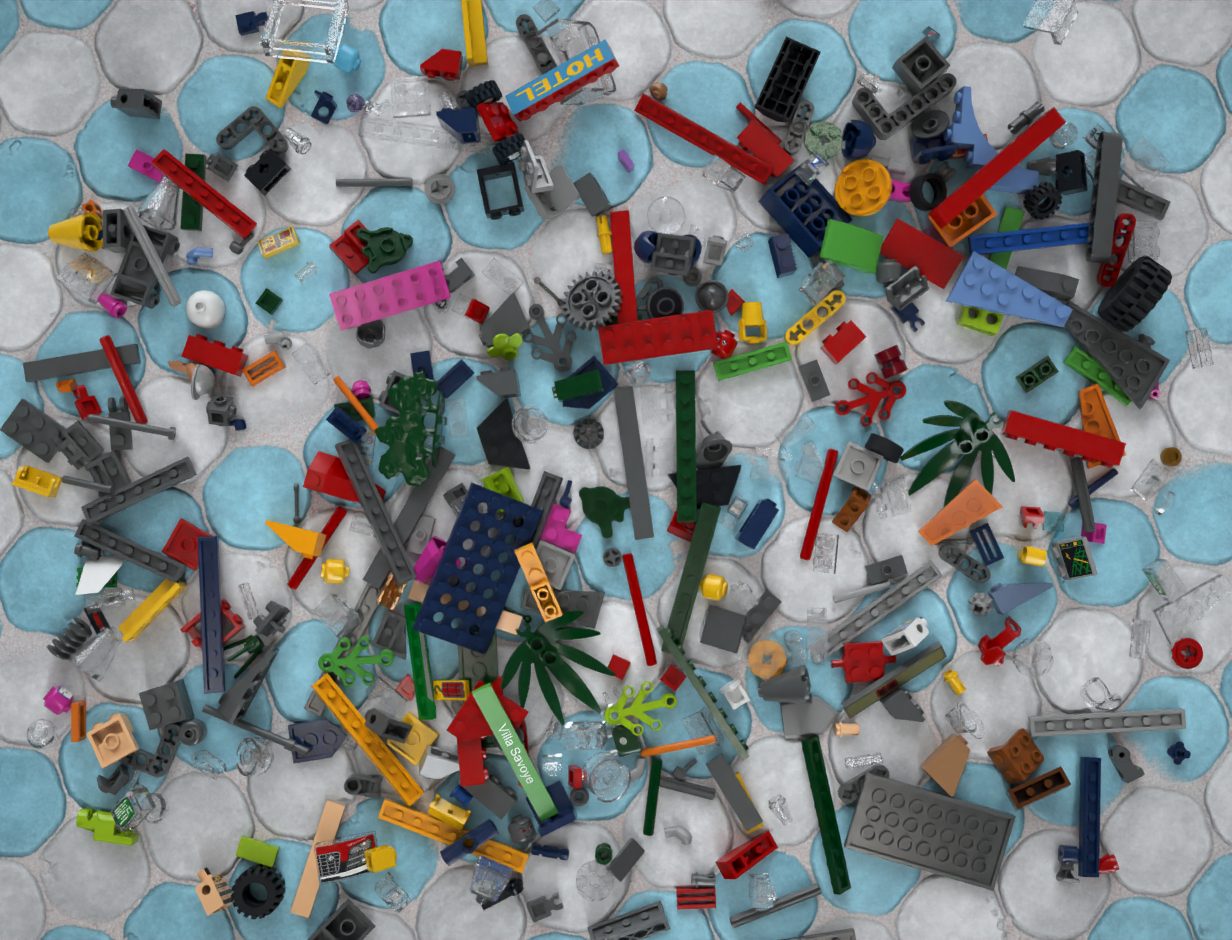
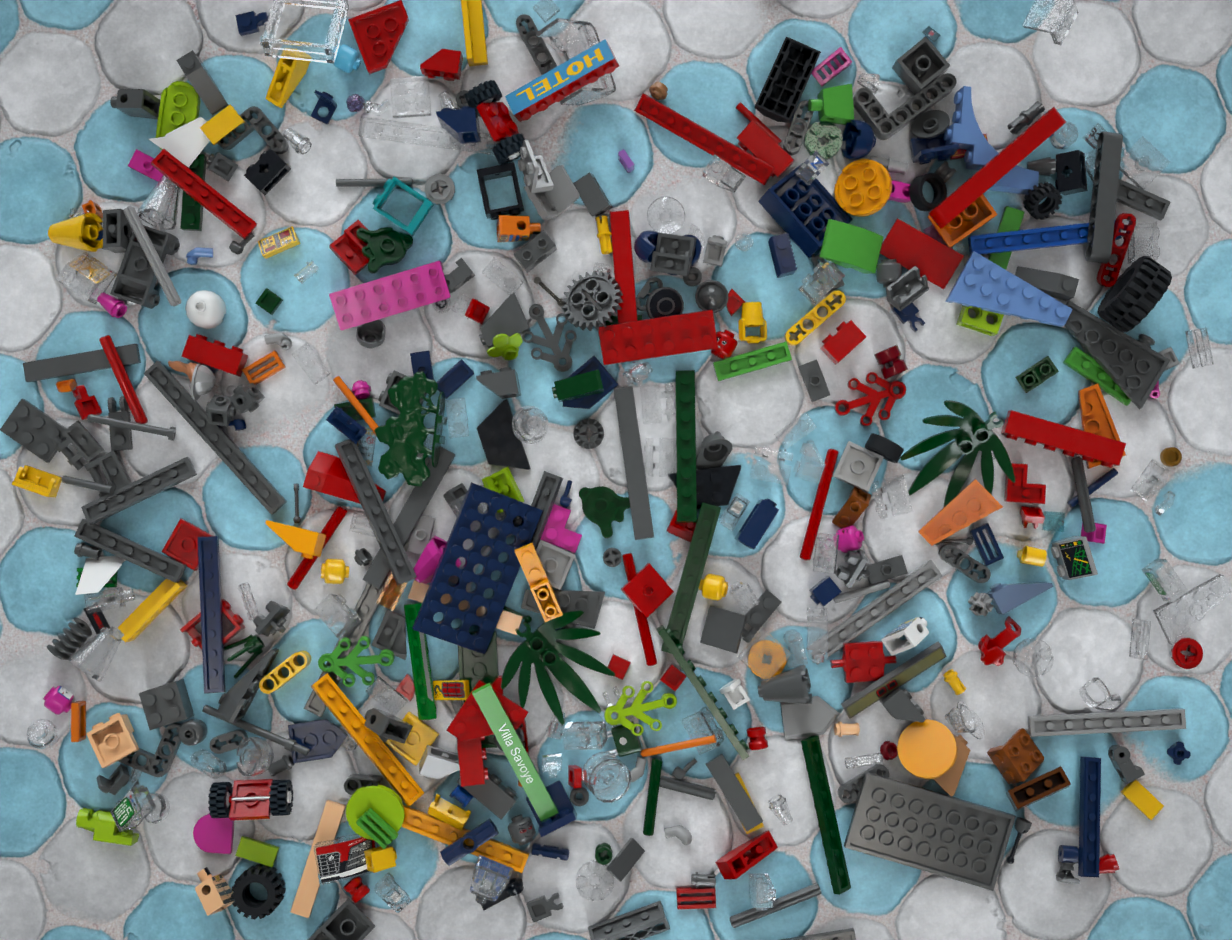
(177, 107): none -> lime tile
(184, 142): none -> white sticker
(202, 82): none -> dark grey slope
(214, 834): none -> dark pink tile
(215, 437): none -> dark grey plate
(222, 124): none -> yellow hinge
(227, 737): none -> dark grey beam
(246, 398): none -> dark grey brick
(250, 799): none -> plate
(277, 676): none -> yellow beam
(281, 765): none -> dark grey pin
(356, 889): none -> red wheel
(362, 557): none -> dark grey plate
(374, 830): none -> bright green tile
(379, 34): none -> red plate
(382, 801): none -> lime tile
(419, 217): none -> teal window
(508, 228): none -> orange torso
(535, 251): none -> dark grey brick
(647, 590): none -> red plate
(757, 738): none -> red wheel
(824, 591): none -> dark blue brick
(834, 104): none -> bright green torso
(839, 52): none -> dark pink slope
(850, 539): none -> dark pink head
(856, 569): none -> dark grey hips
(888, 750): none -> dark red plate
(927, 749): none -> light orange tile
(1021, 491): none -> red plate
(1022, 826): none -> hinge
(1142, 799): none -> yellow tile
(1169, 353): none -> light grey tile

